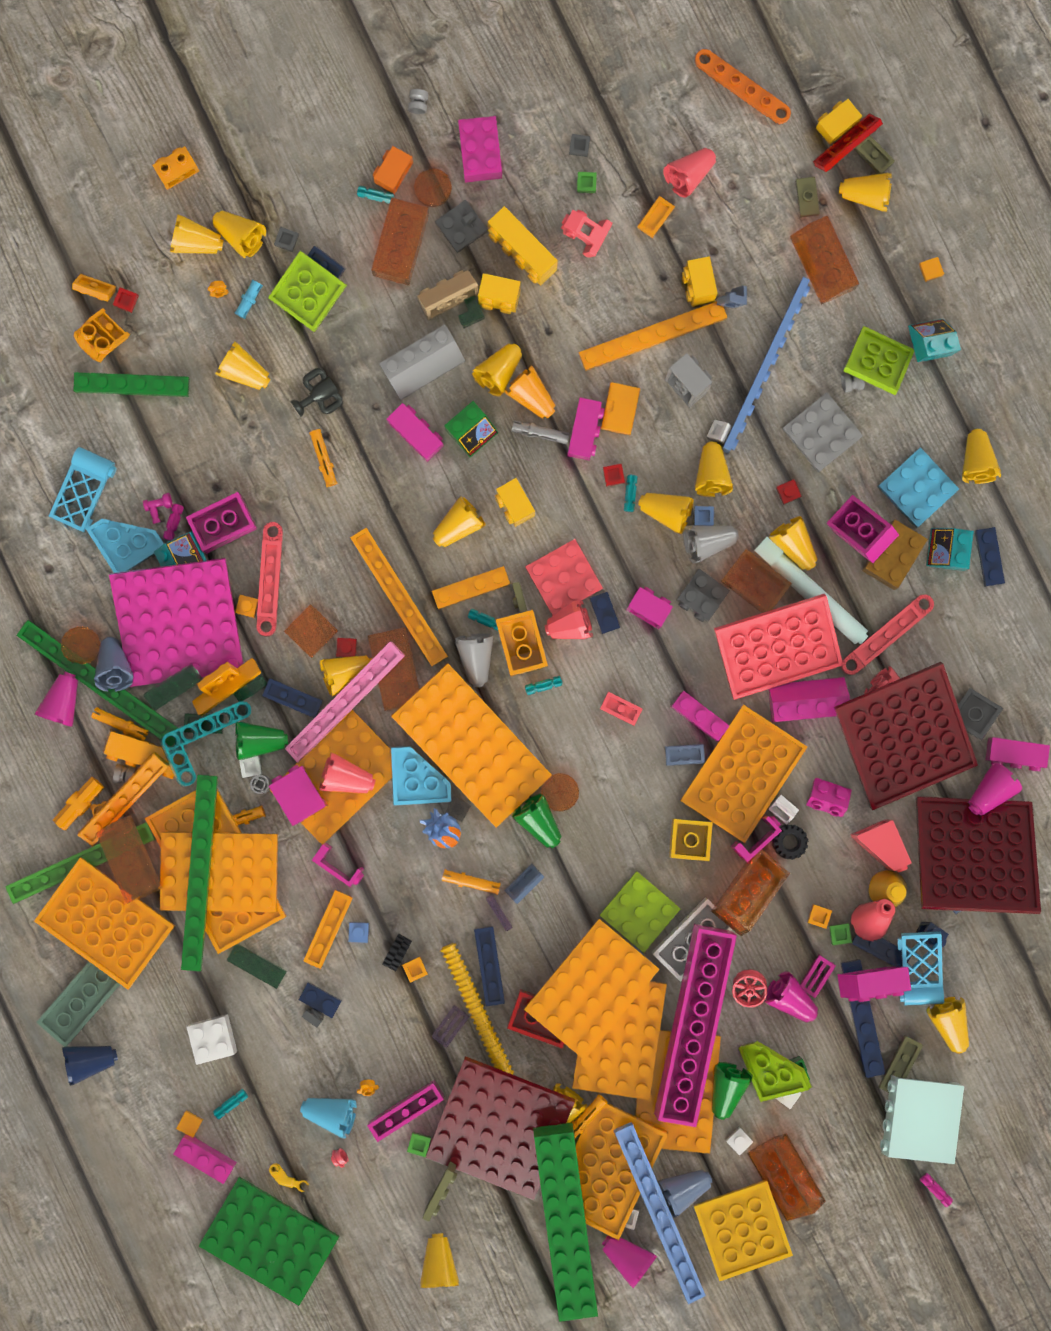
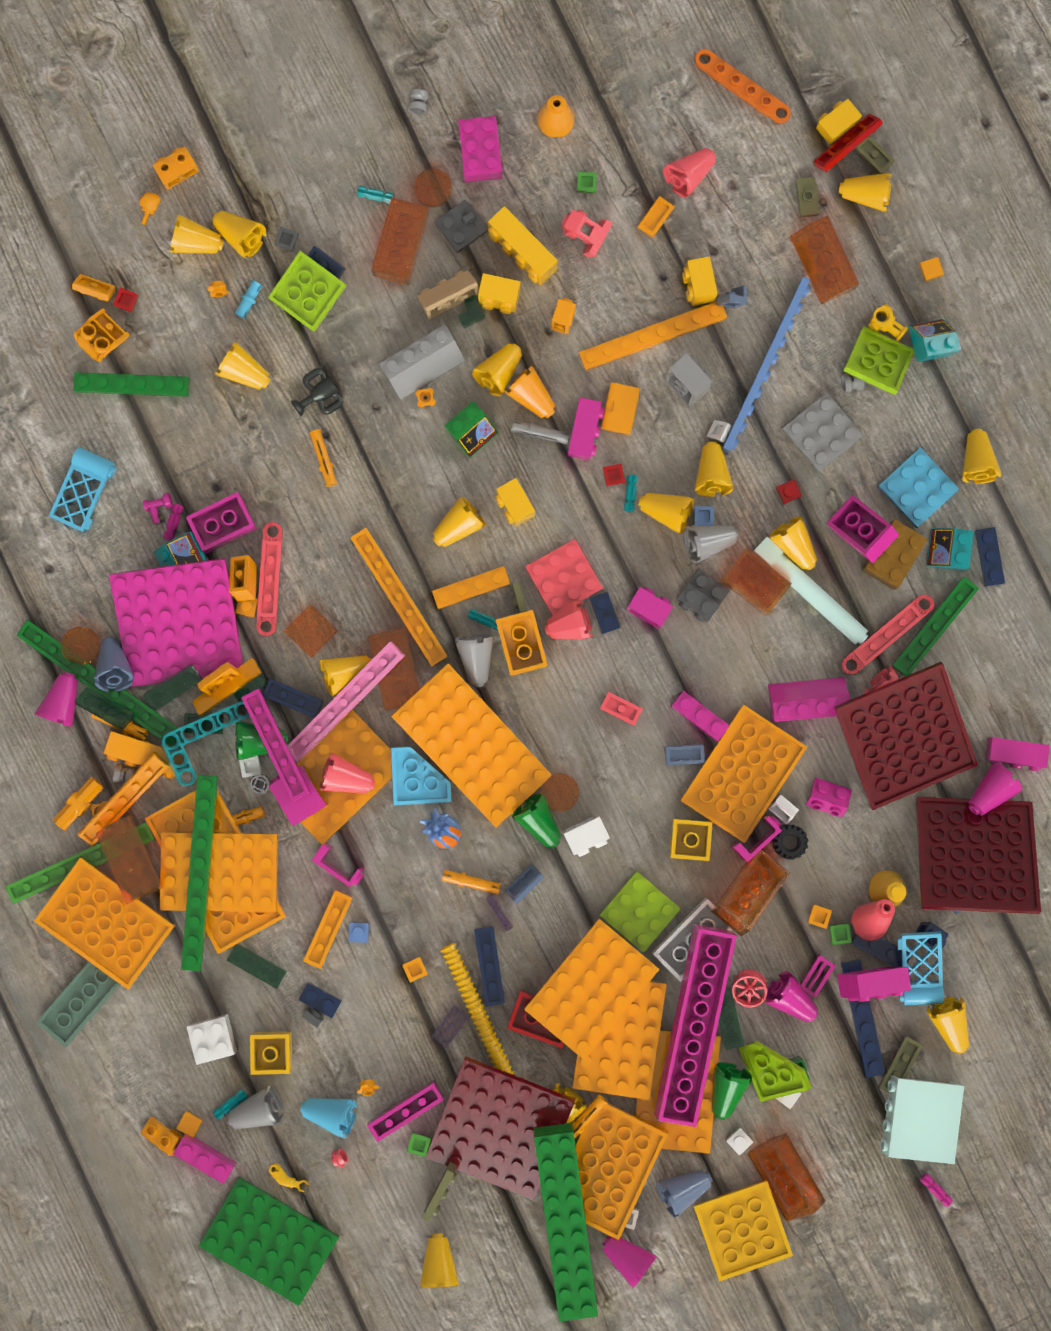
(87, 1061): dark blue cone -> none
(104, 708): none -> clear green plate
(124, 544): medium azure plate -> none
(149, 204): none -> light orange piece
(161, 1136): none -> light orange plate
(243, 578): none -> light orange brick
(258, 1110): none -> light grey cone
(271, 1052): none -> yellow brick
(275, 745): none -> dark pink plate
(346, 647): red plate -> none
(393, 169): orange brick -> none
(397, 952): black tyre -> none
(415, 431): dark pink brick -> none
(421, 394): none -> light orange plate
(458, 809): clear smoke plate -> none
(543, 685): teal axle -> none
(556, 117): none -> light orange cone
(563, 315): none -> light orange brick
(579, 145): dark grey plate -> none
(586, 835): none -> white brick
(659, 1212): medium blue plate -> none
(729, 1023): none -> clear green plate
(778, 646): coral plate -> none
(884, 845): coral slope -> none
(889, 323): none -> yellow connector
(935, 626): none -> green plate
(978, 713): dark grey hinge -> none

